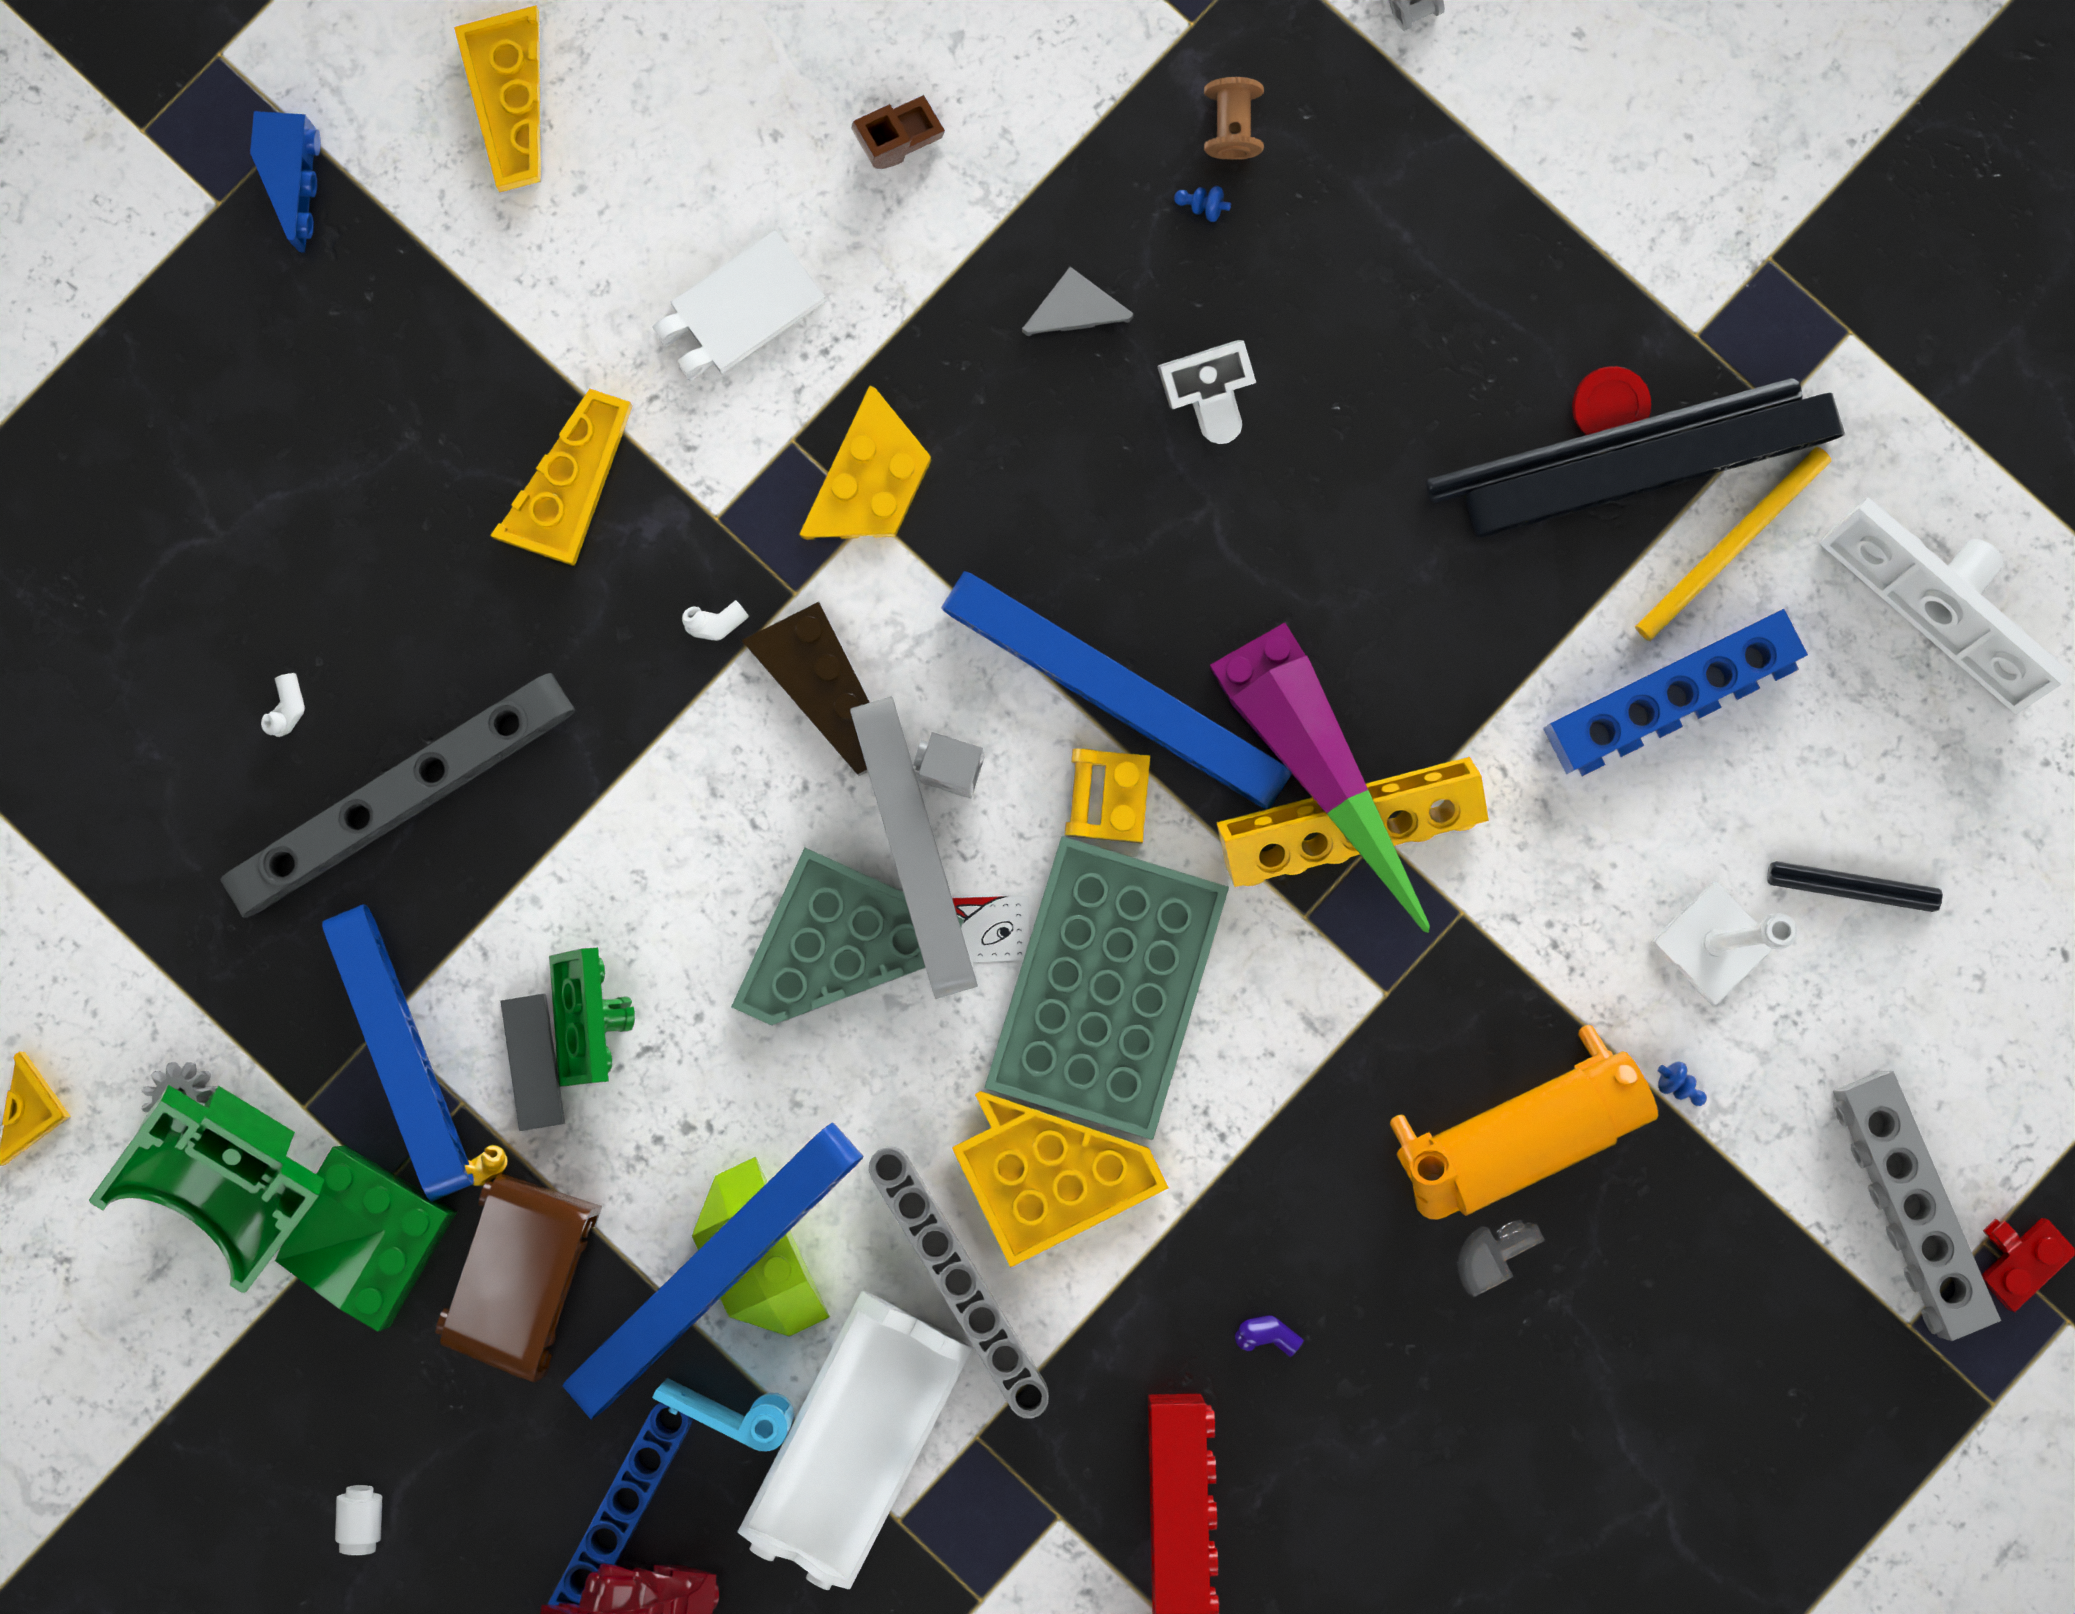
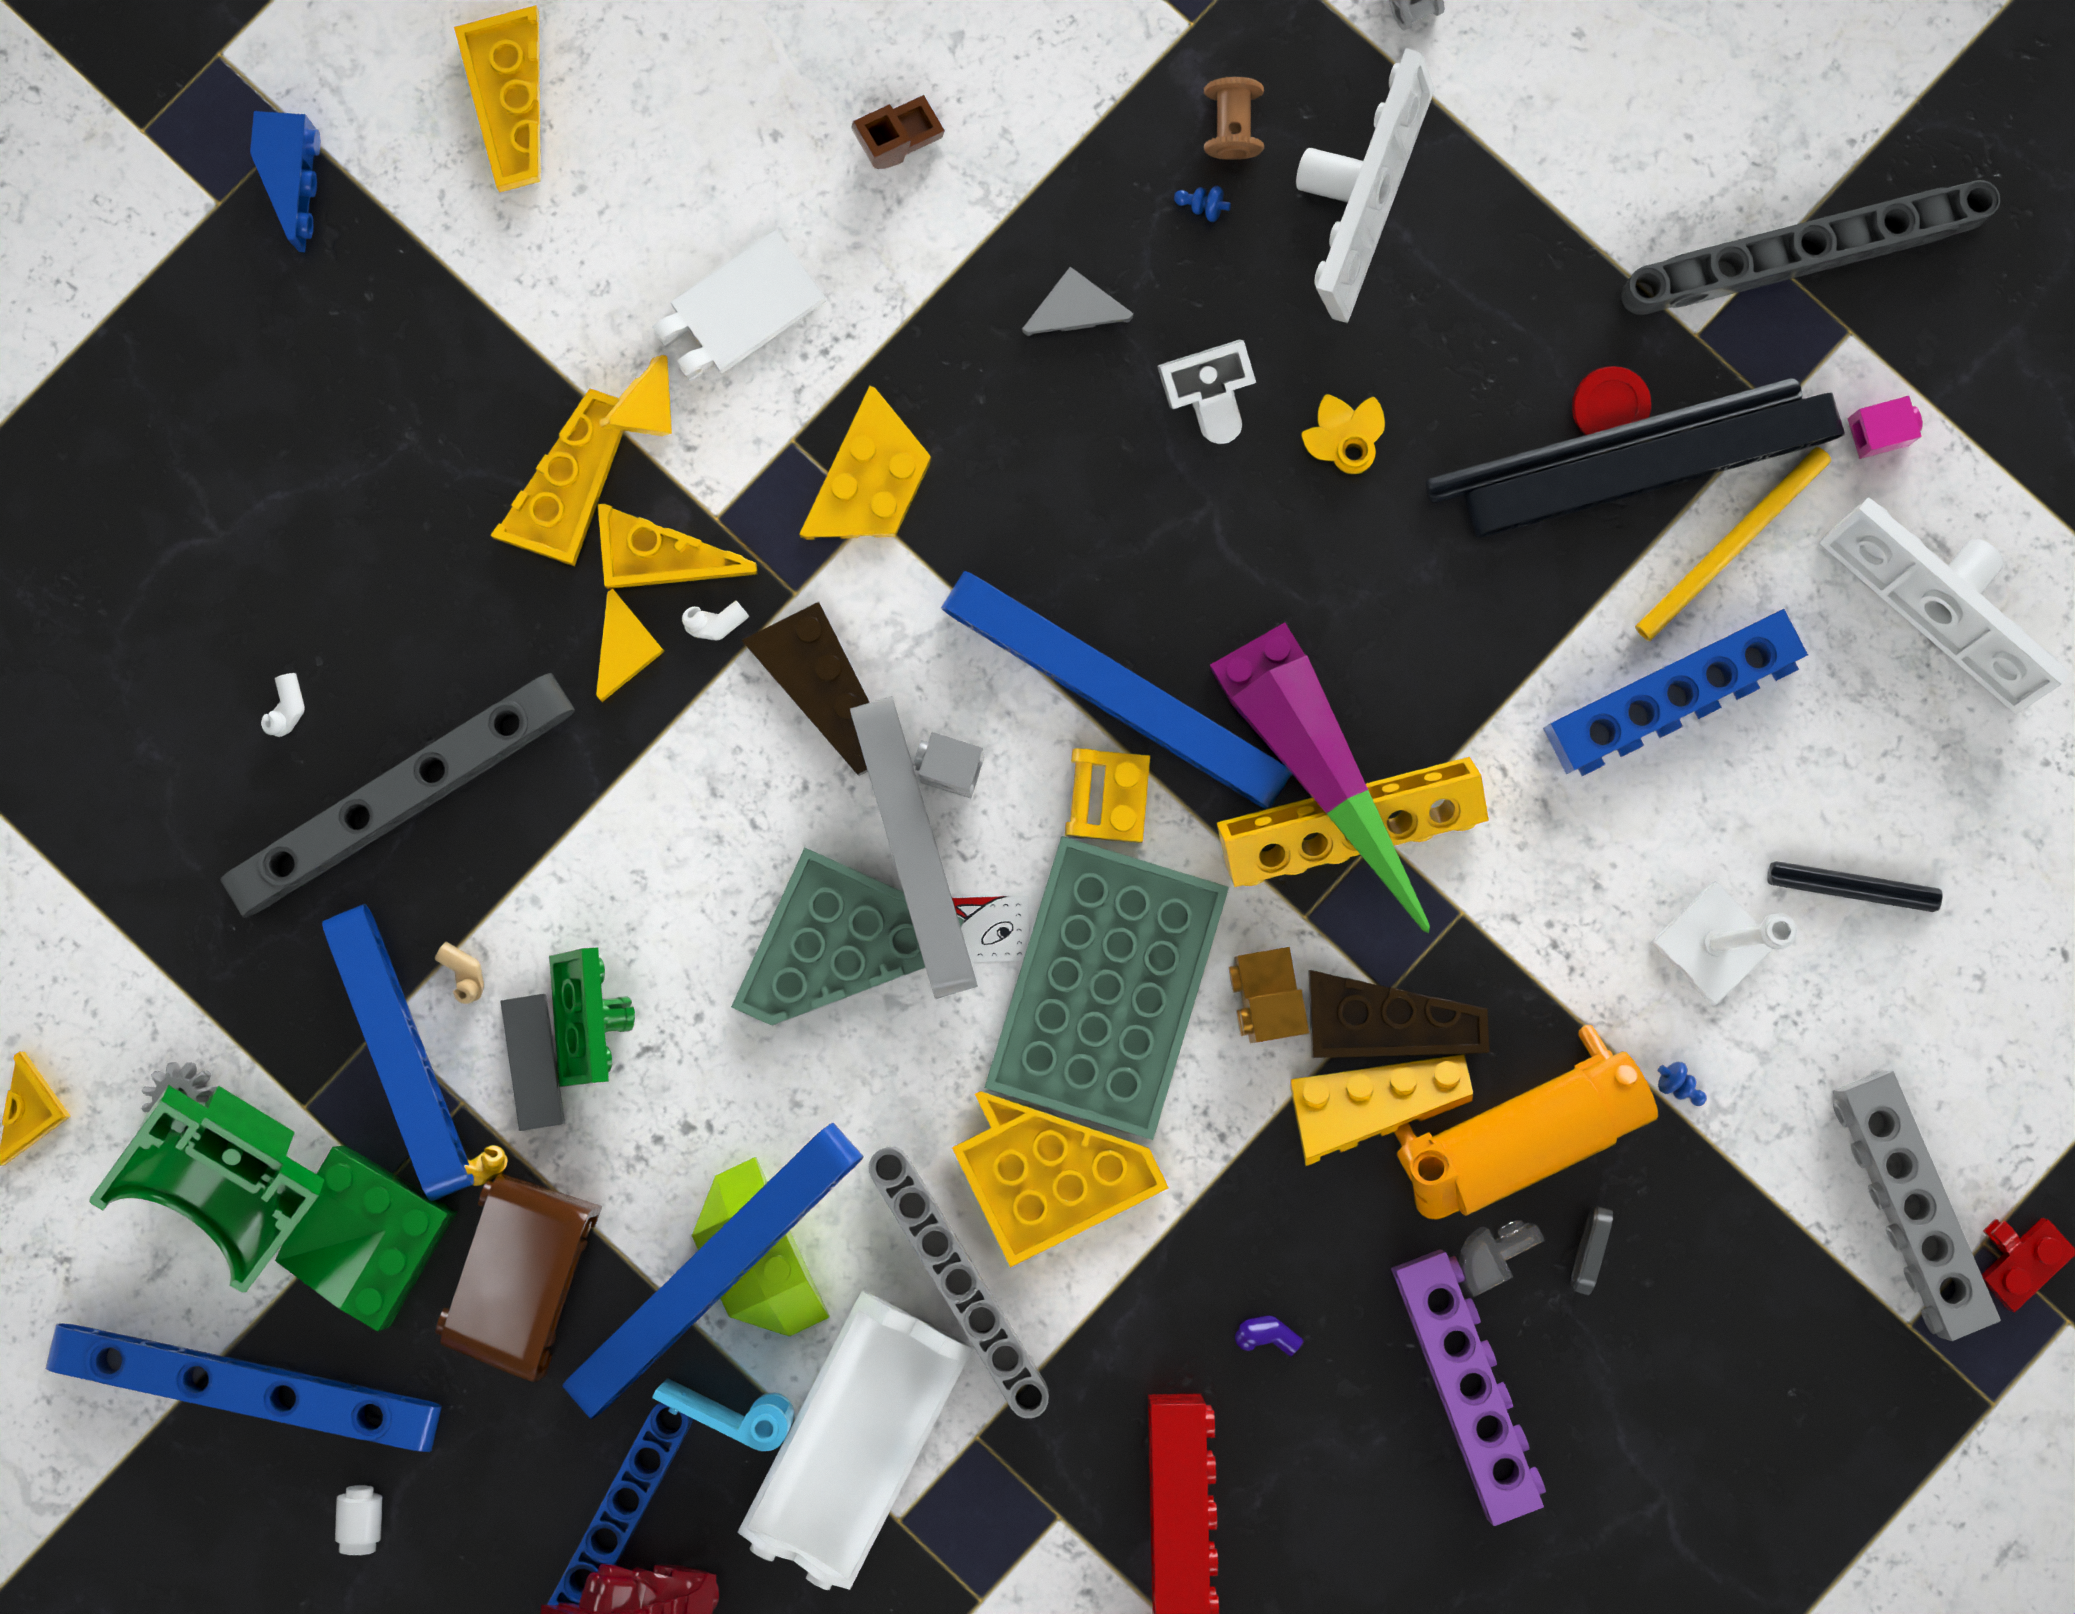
(243, 1387): none -> blue beam
(467, 972): none -> tan arm
(624, 648): none -> yellow tile
(645, 403): none -> yellow tile
(647, 554): none -> yellow wing
(1269, 996): none -> pearl gold brick
(1345, 428): none -> yellow plate
(1358, 1104): none -> yellow wing
(1366, 184): none -> white plate
(1378, 1020): none -> dark brown wing
(1499, 1498): none -> medium lavender brick
(1591, 1250): none -> dark grey tile
(1838, 239): none -> dark grey beam
(1885, 427): none -> dark pink brick

